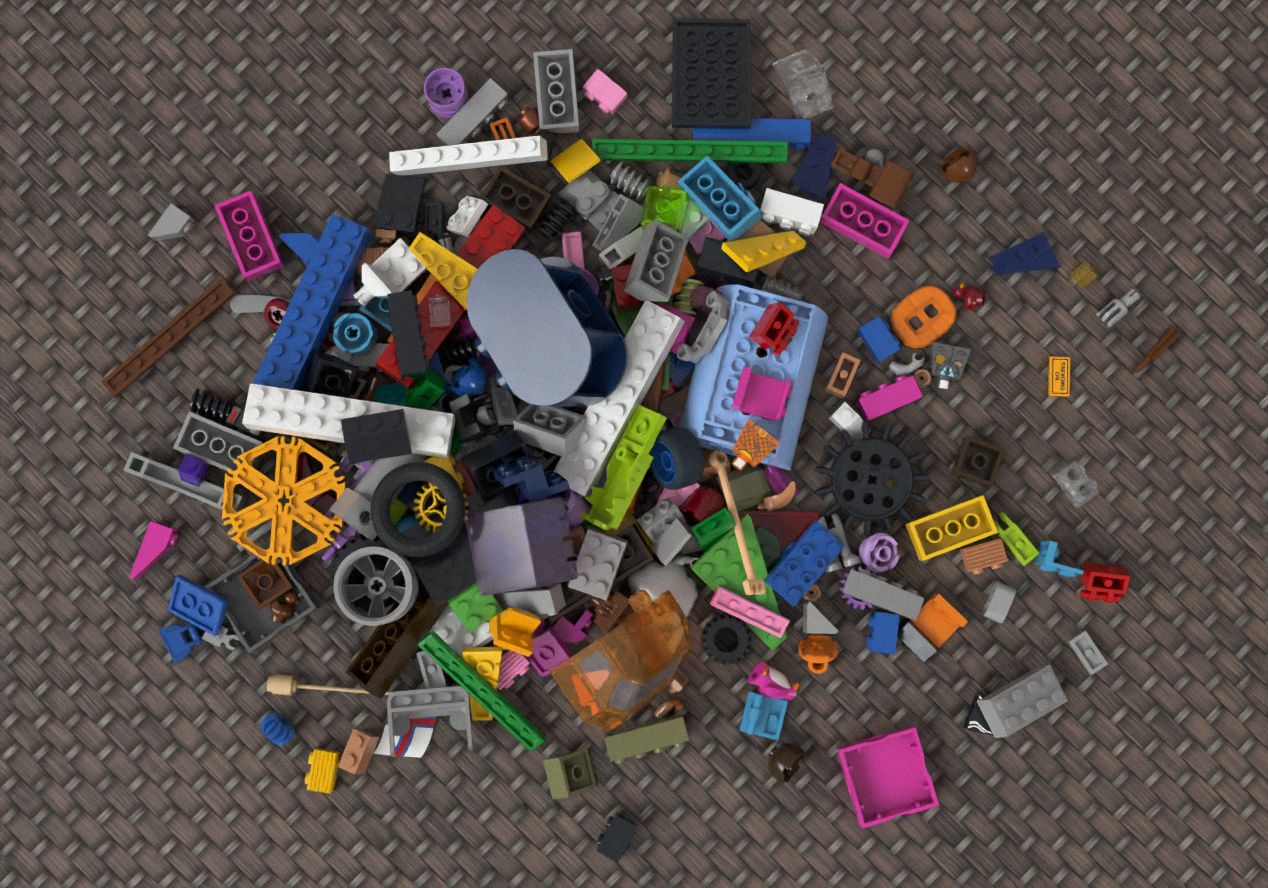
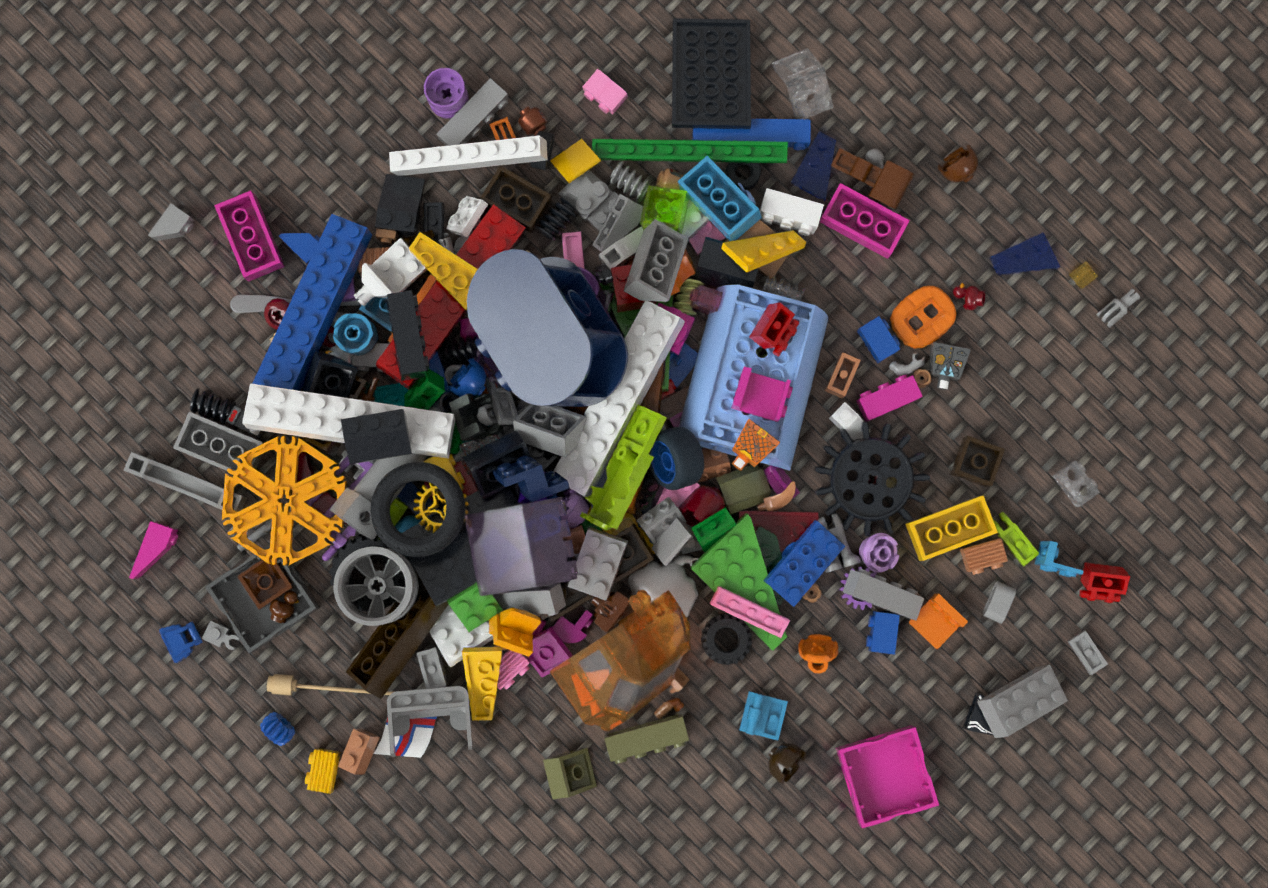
(168, 337): reddish brown plate -> none
(193, 470): dark purple brick -> none
(197, 605): blue tile -> none
(439, 311): clear bracket -> none
(481, 690): green tile -> none
(556, 91): light grey slope -> none
(616, 837): black brick -> none
(710, 332): light grey plate -> none
(752, 585): light nougat hinge -> none
(772, 682): dark pink animal -> none
(815, 622): light grey slope -> none
(917, 641): tile -> none
(1059, 377): light orange tile -> none
(1158, 348): reddish brown axle -> none

